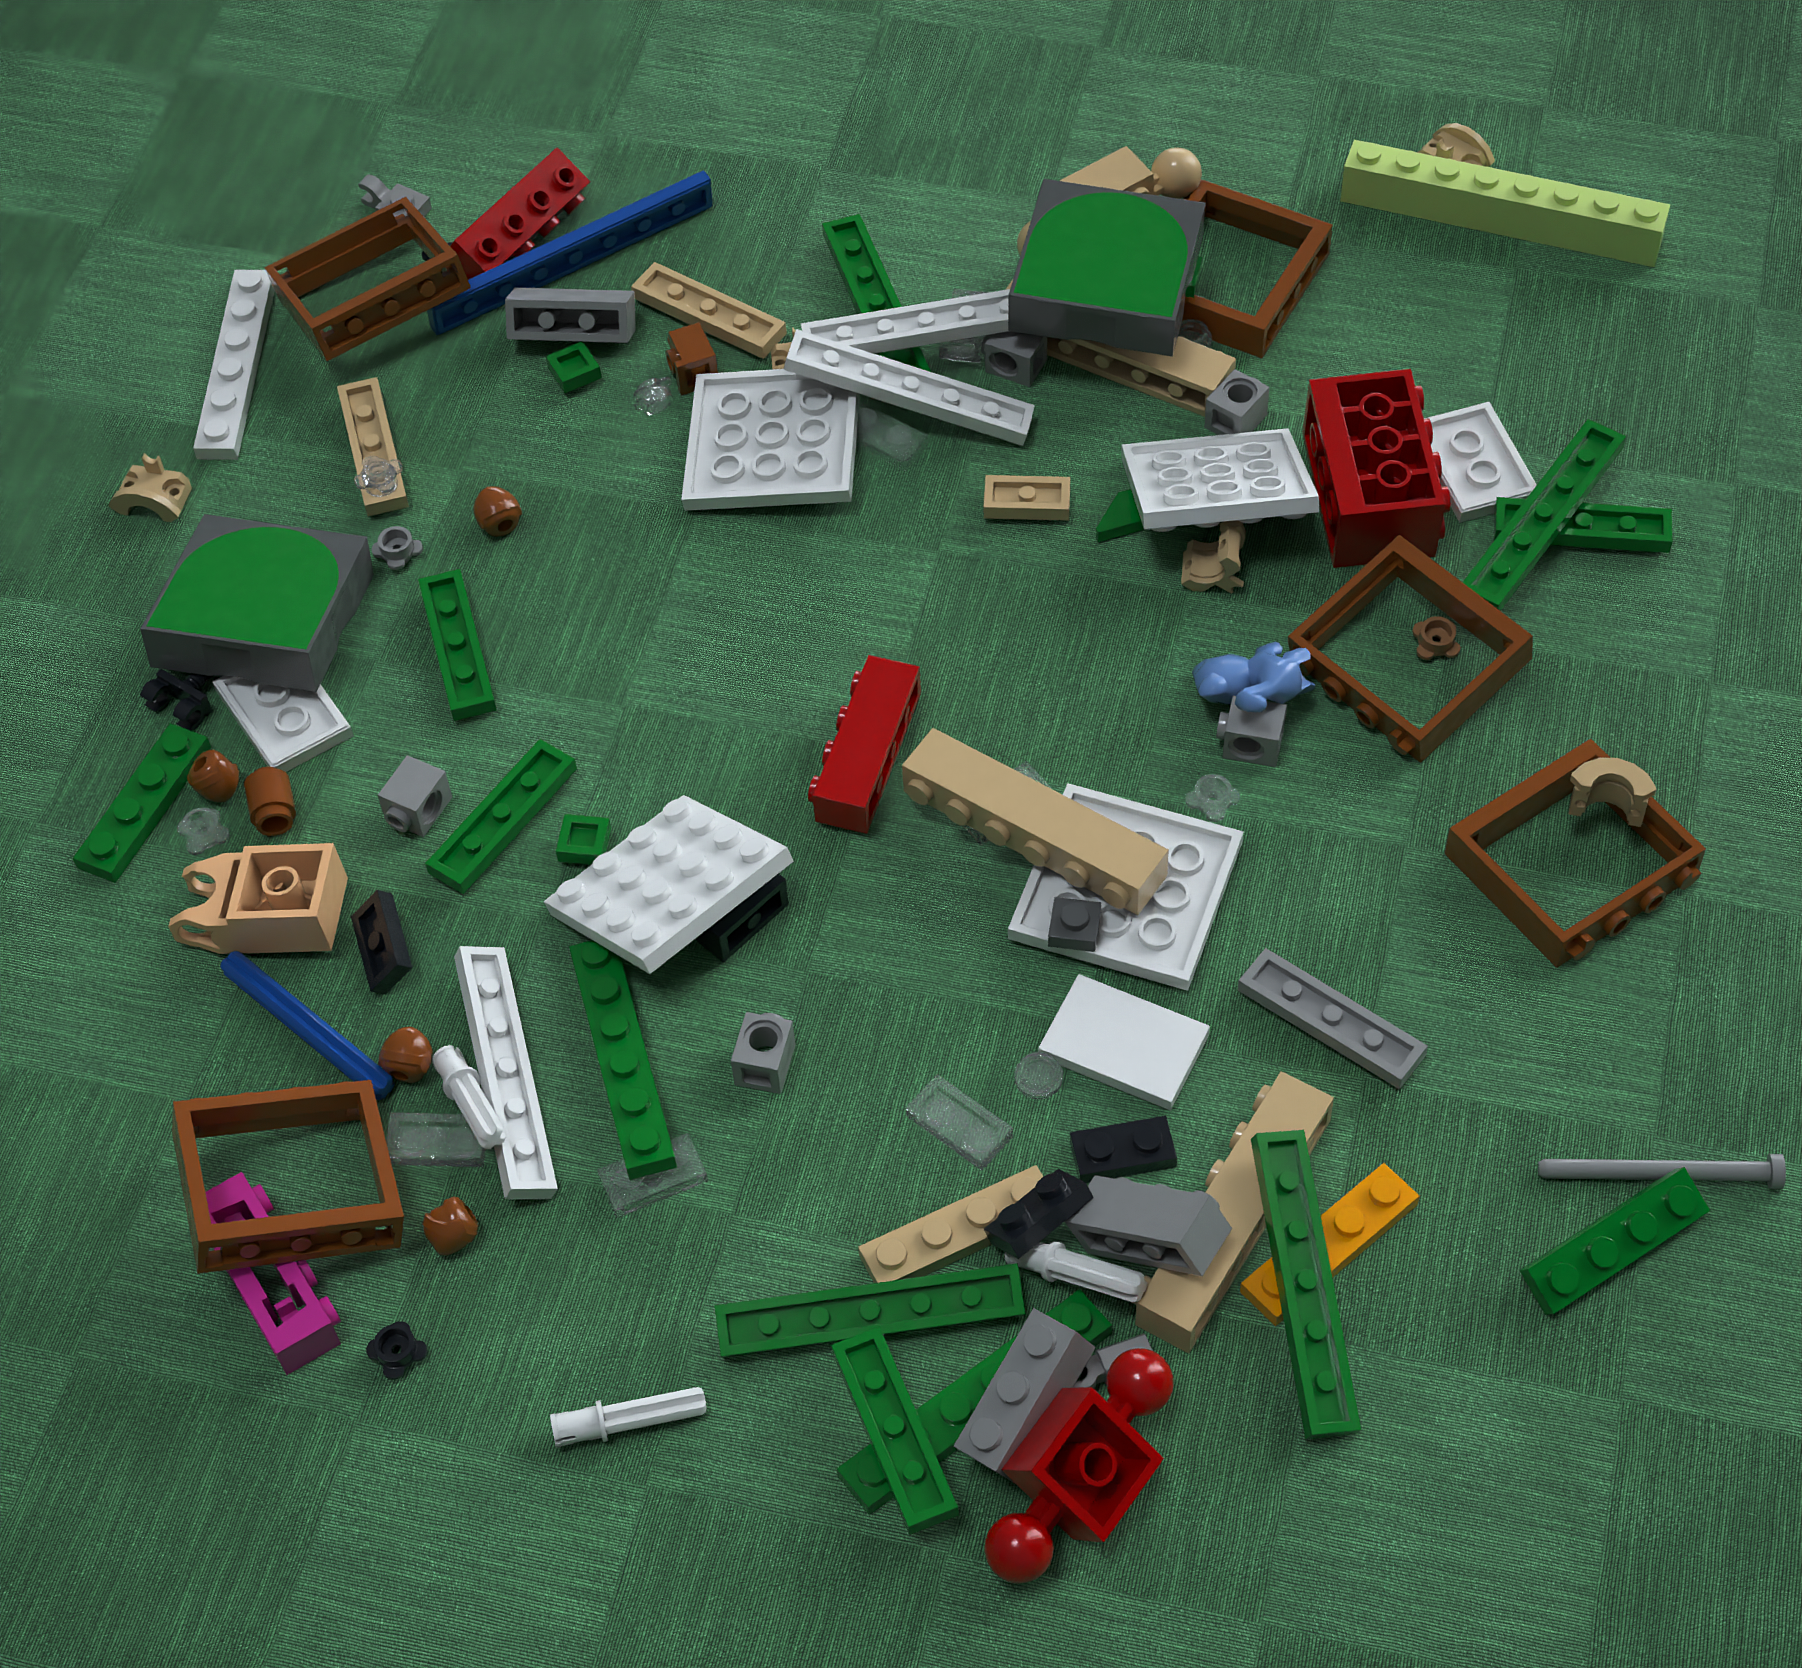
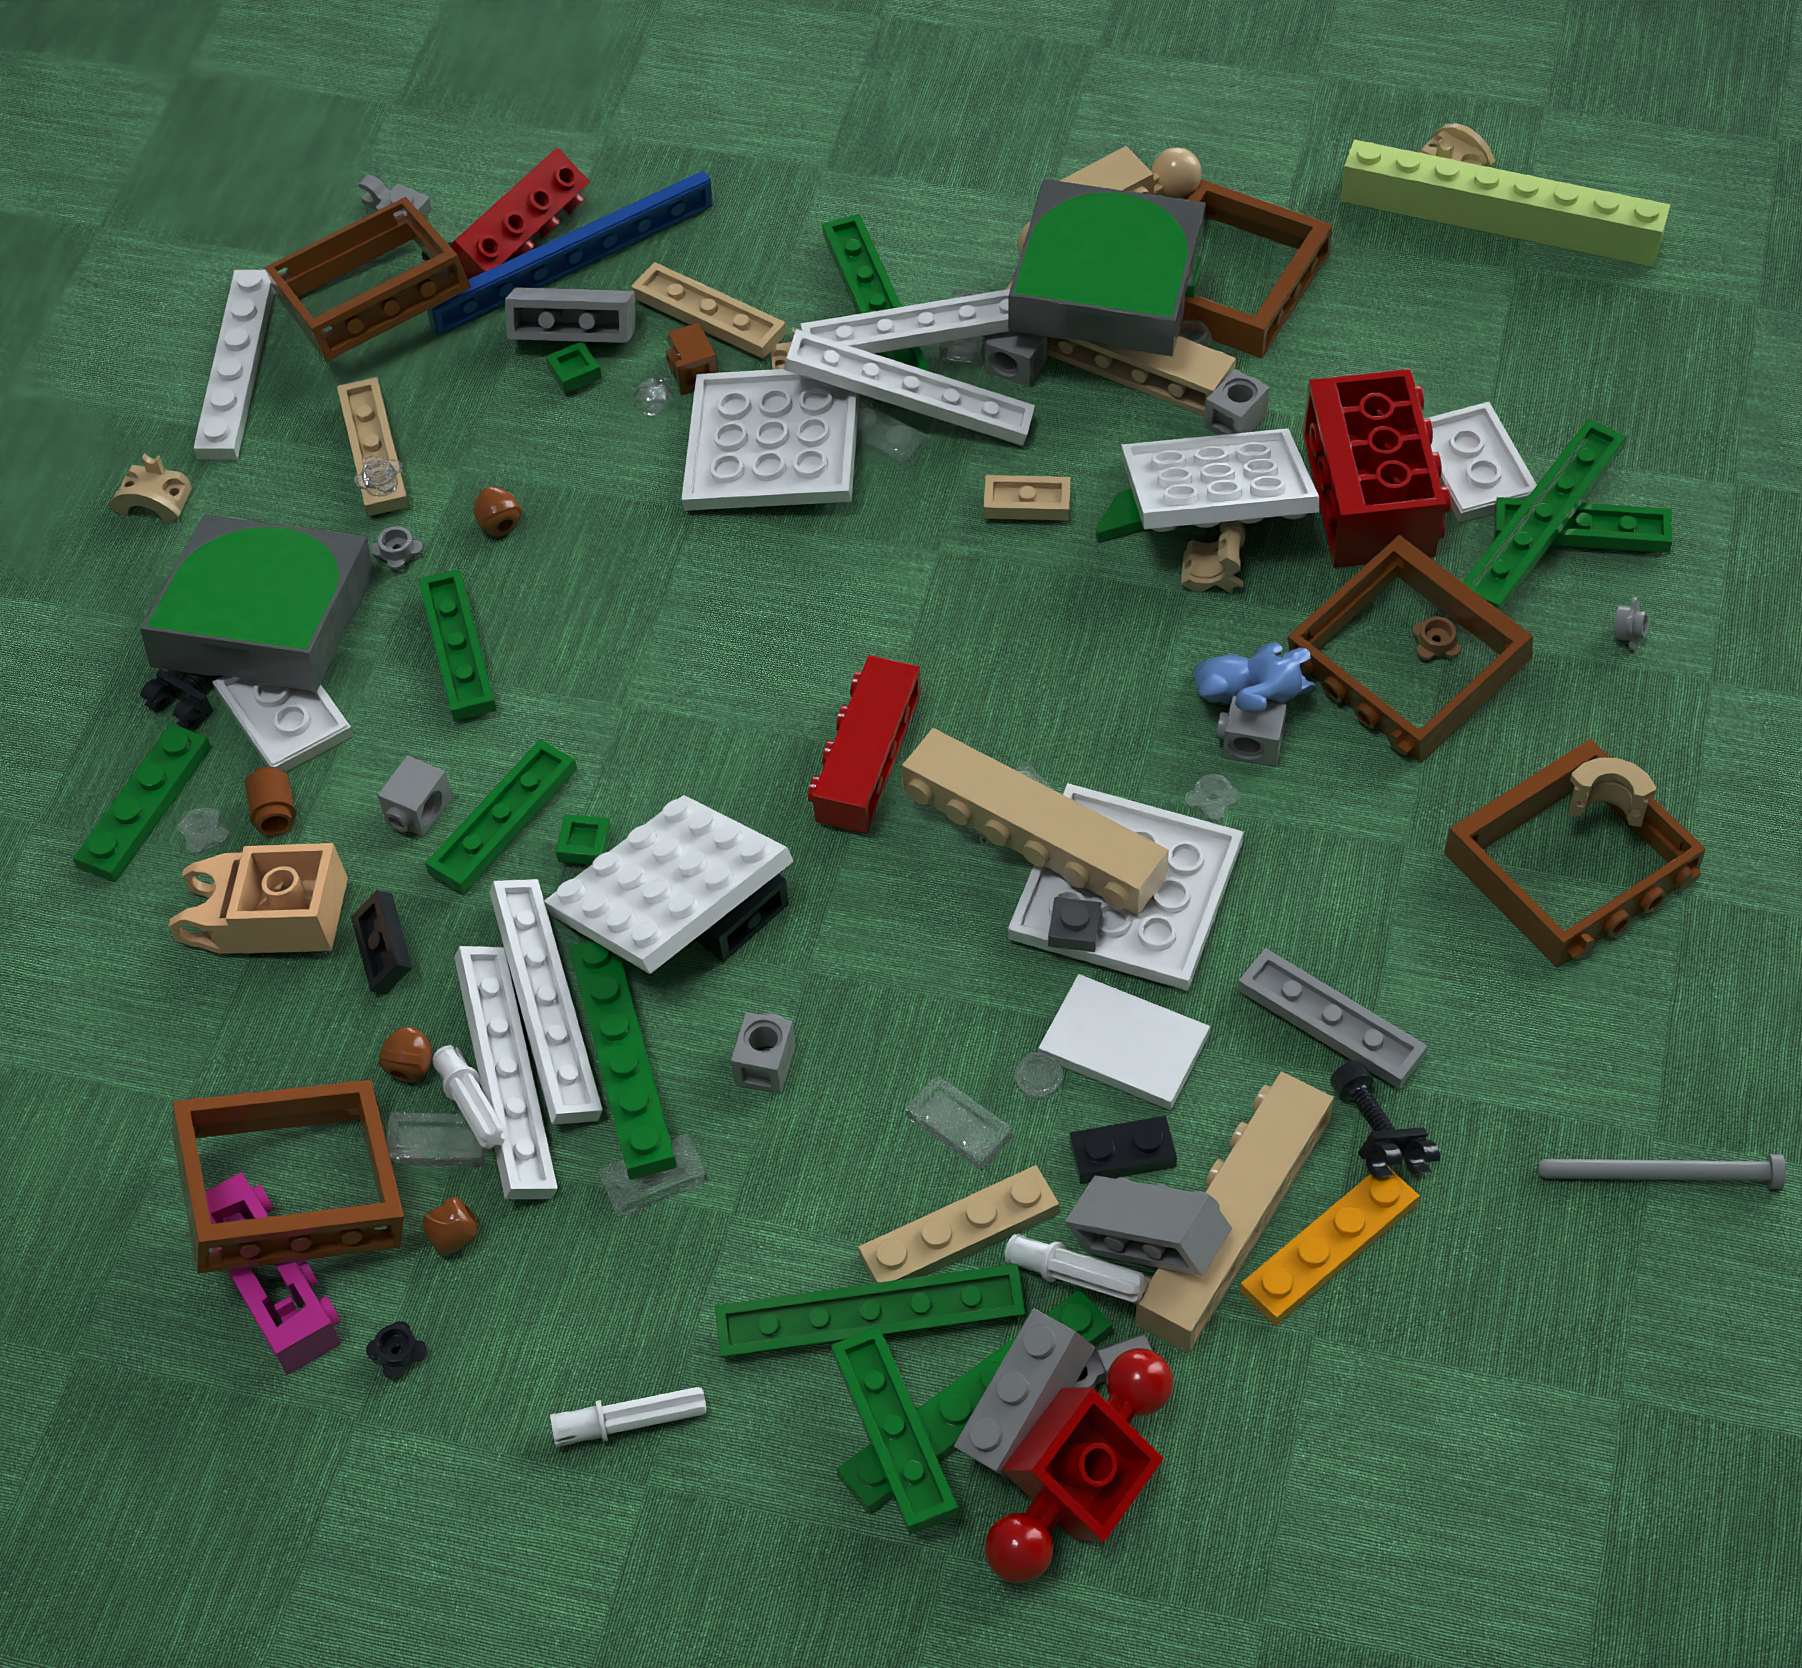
(214, 776): dark orange piece -> none
(306, 1023): blue axle -> none
(545, 1002): none -> white plate
(1038, 1213): black plate -> none
(1305, 1285): green plate -> none
(1385, 1142): none -> black bar
(1614, 1240): green plate -> none
(1631, 623): none -> light grey plate

